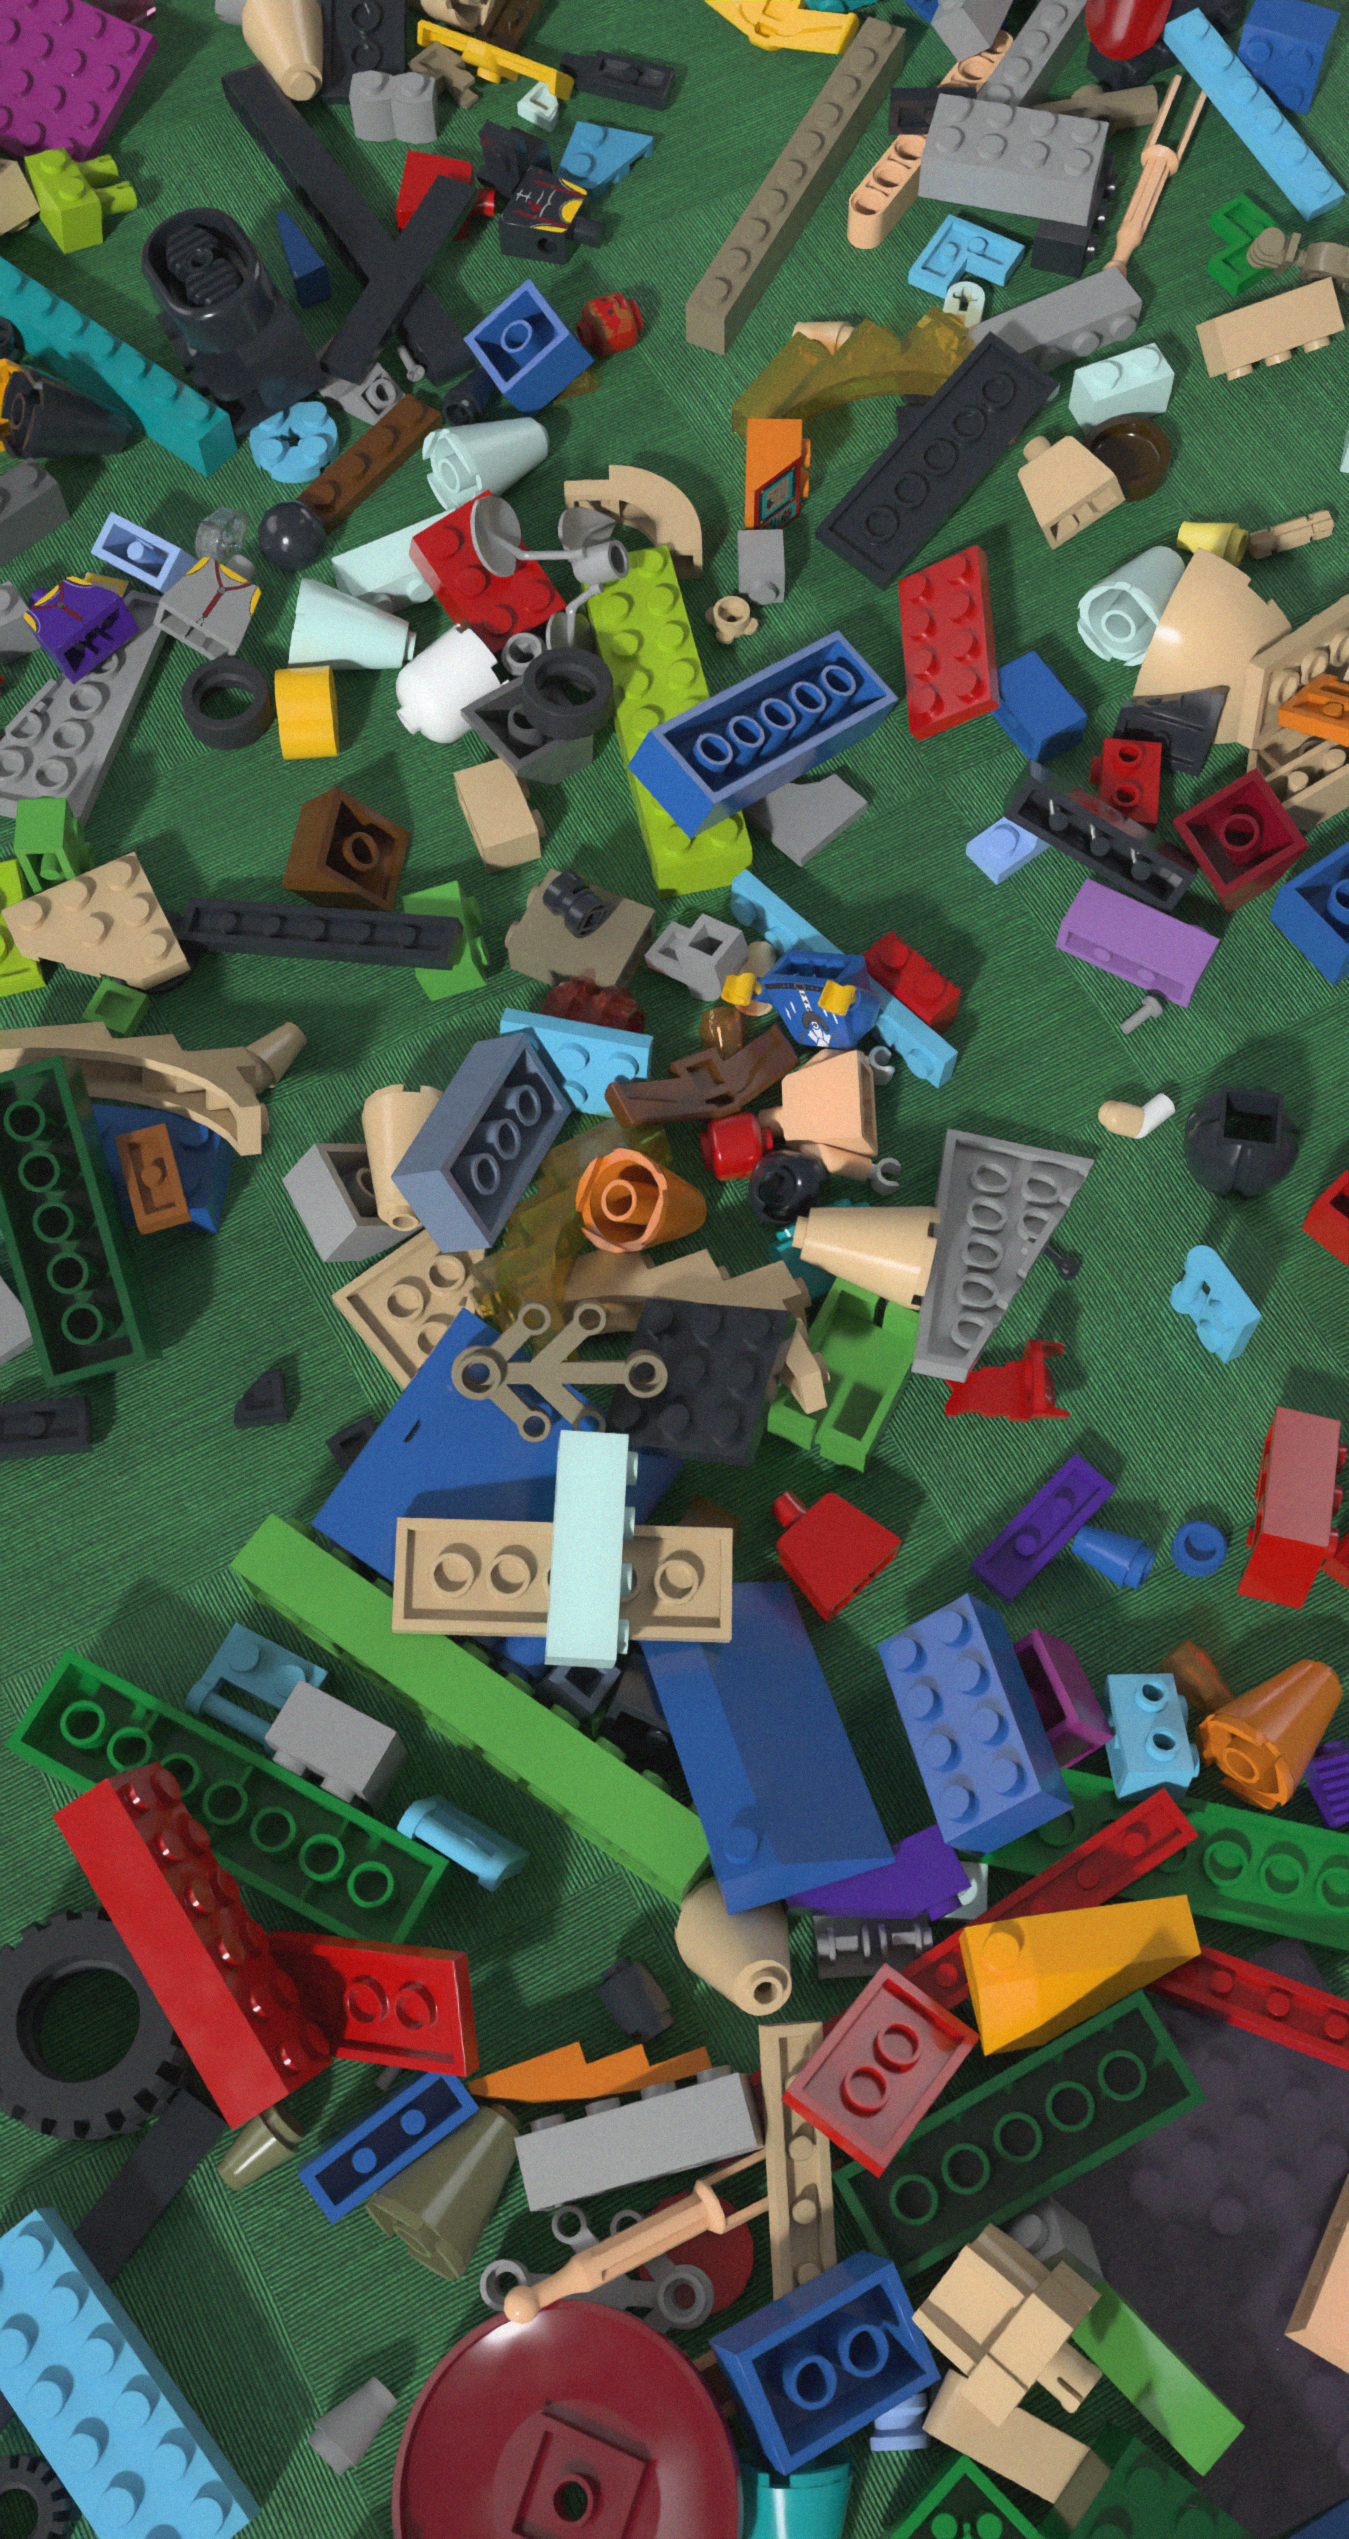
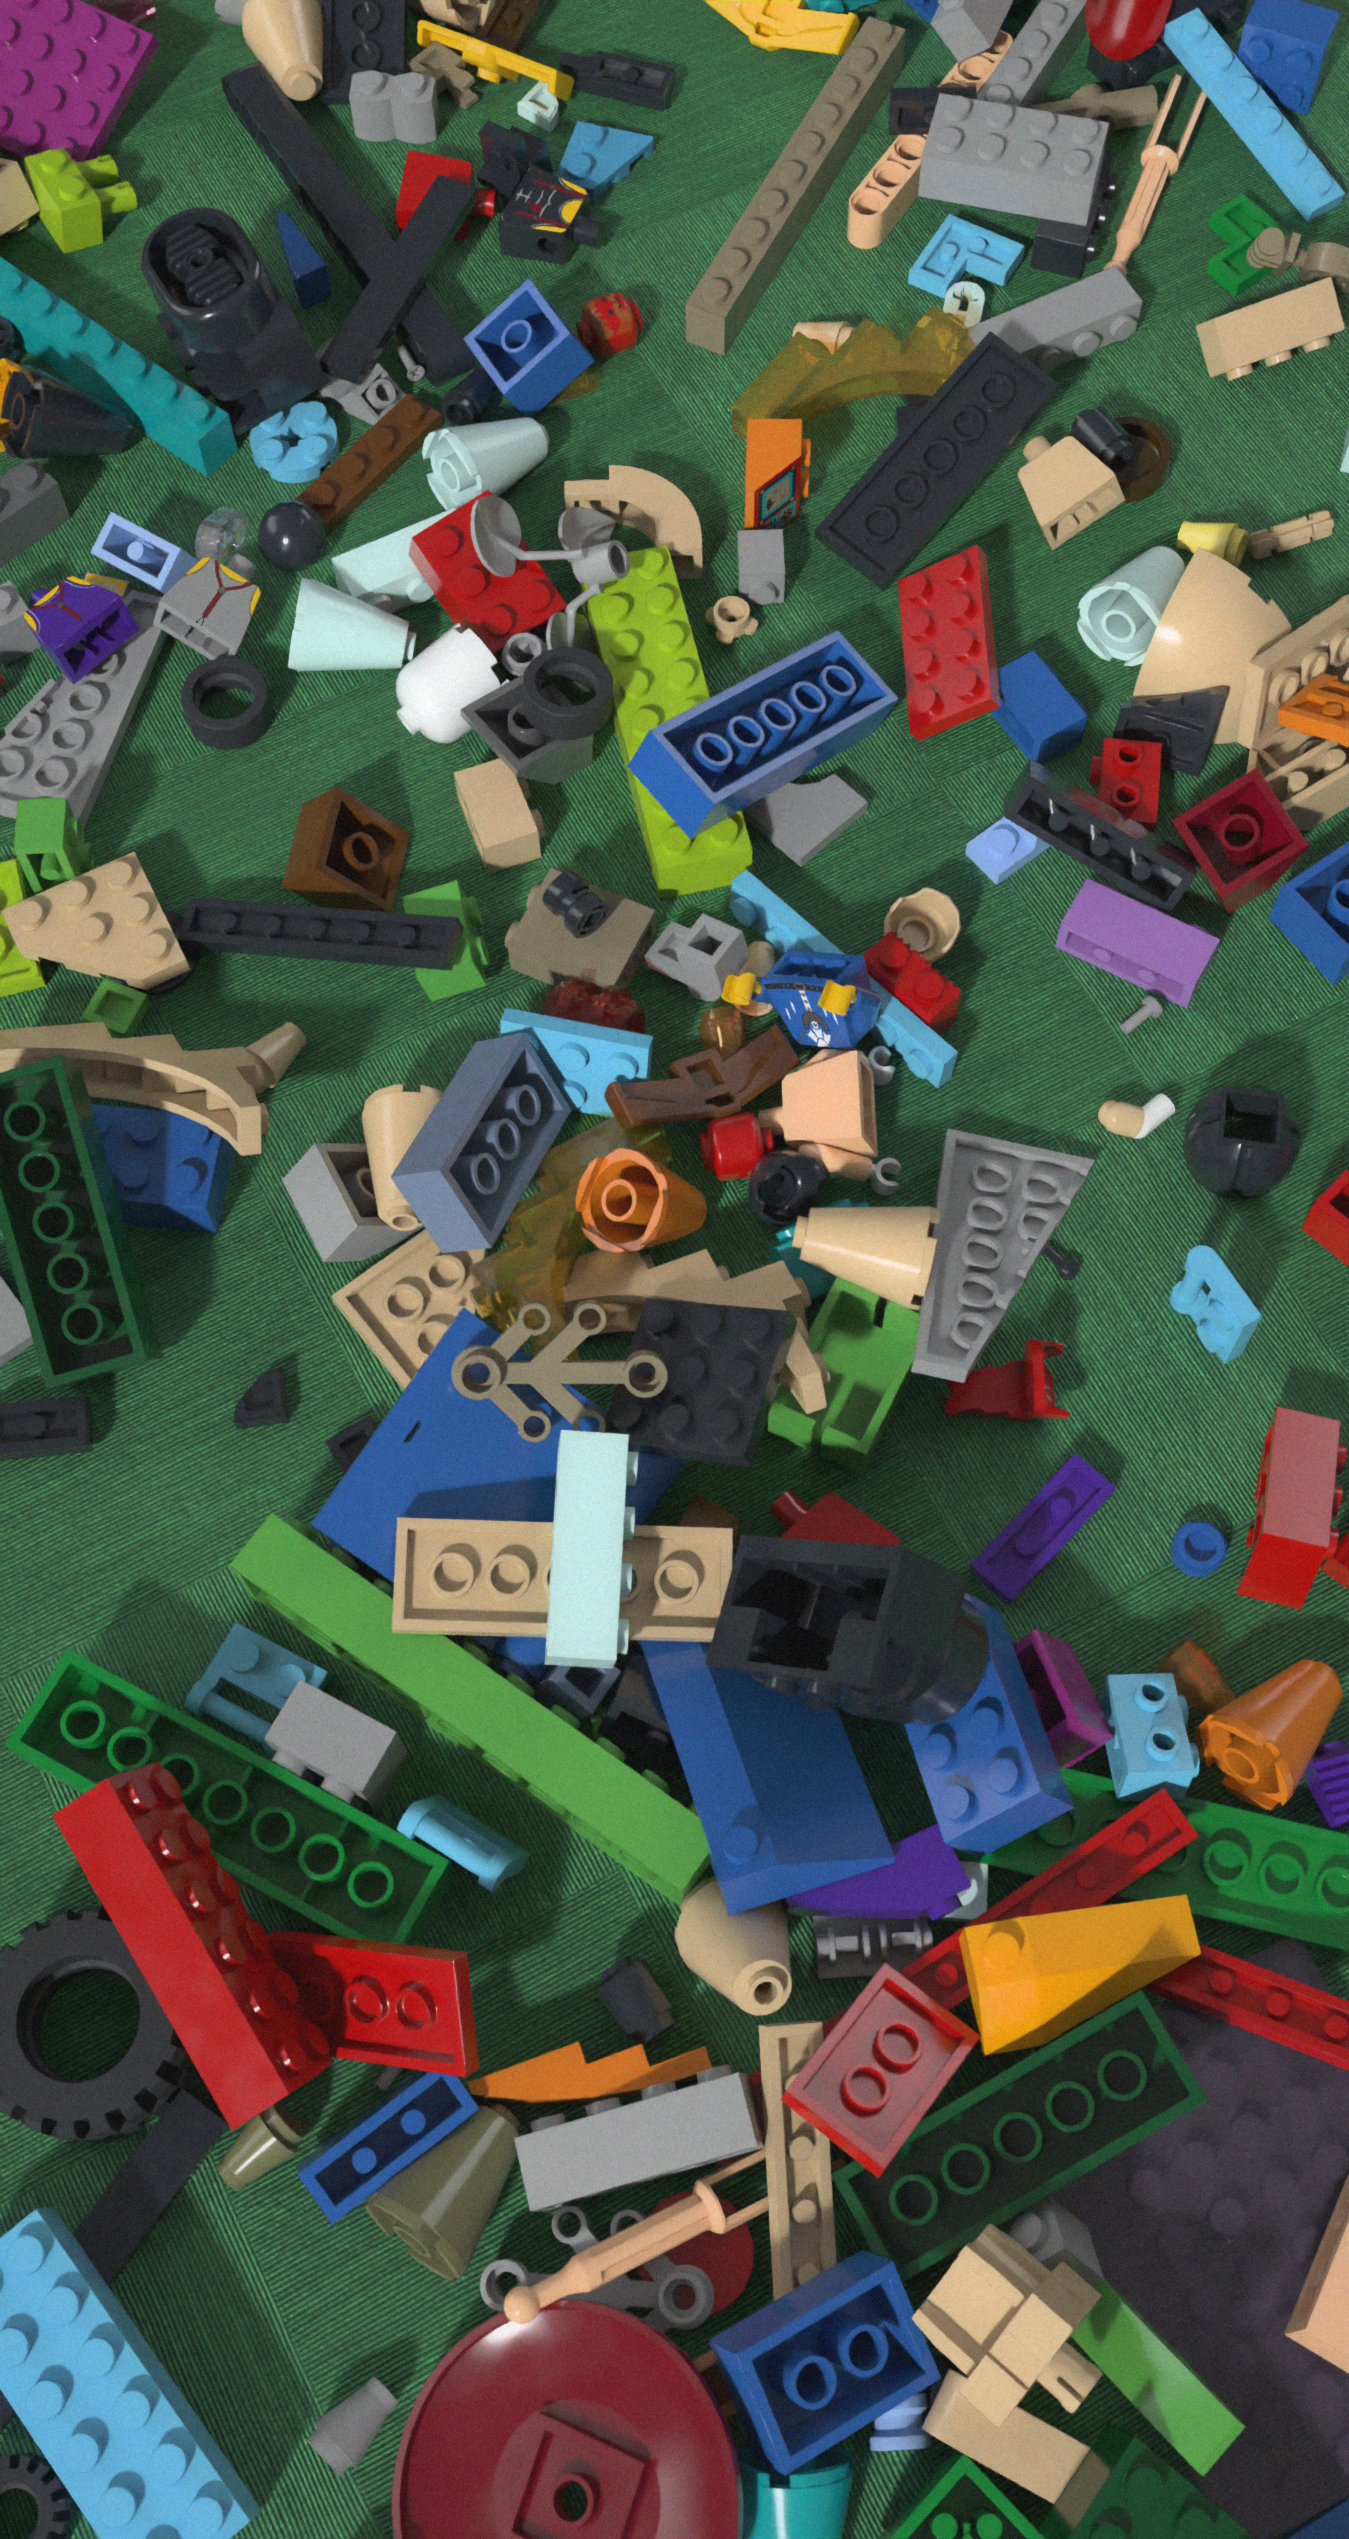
(153, 1179): dark orange plate -> none
(307, 712): yellow piece -> none
(852, 1628): none -> black brick
(926, 922): none -> tan hair
(1104, 438): none -> black brick
(1115, 1555): blue cone -> none
(1121, 386): light aqua brick -> none

